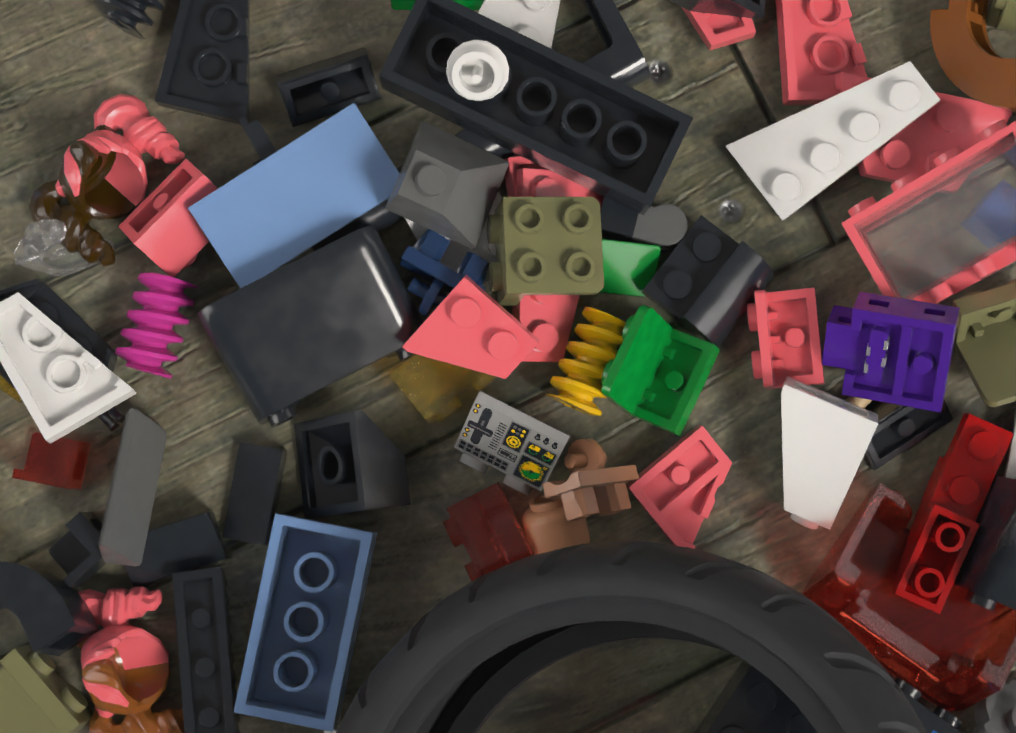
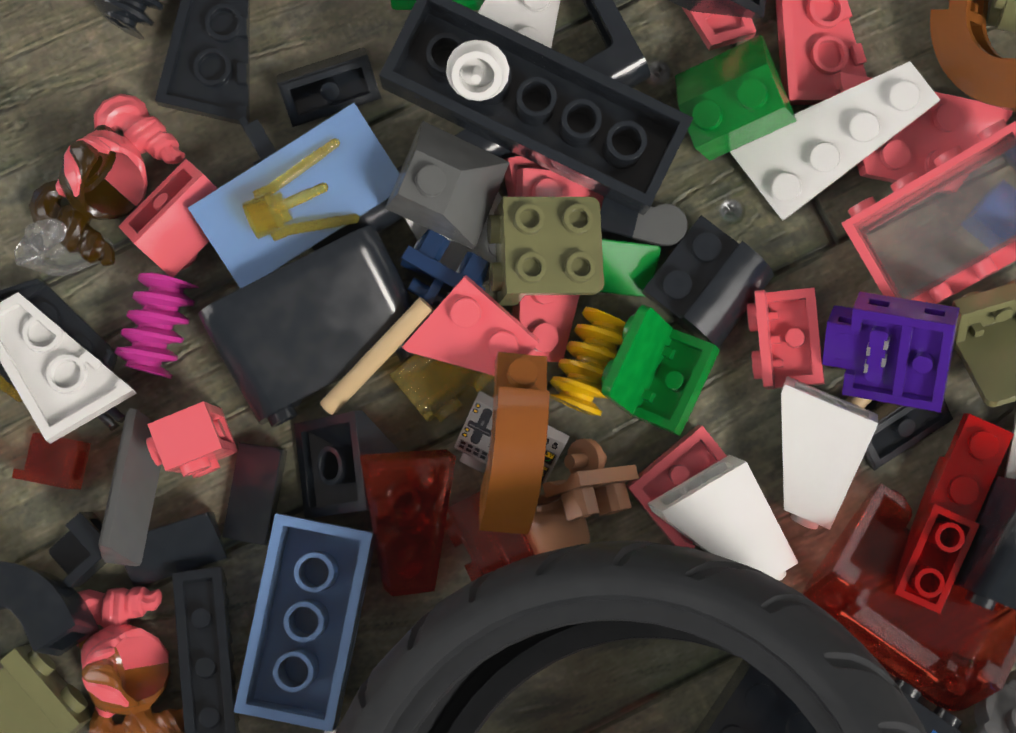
(191, 440): none -> coral brick
(270, 212): none -> clear yellow plant
(376, 356): none -> tan bar
(408, 515): none -> clear red wing
(516, 444): none -> dark orange arch
(728, 517): none -> white slope
(733, 99): none -> green slope

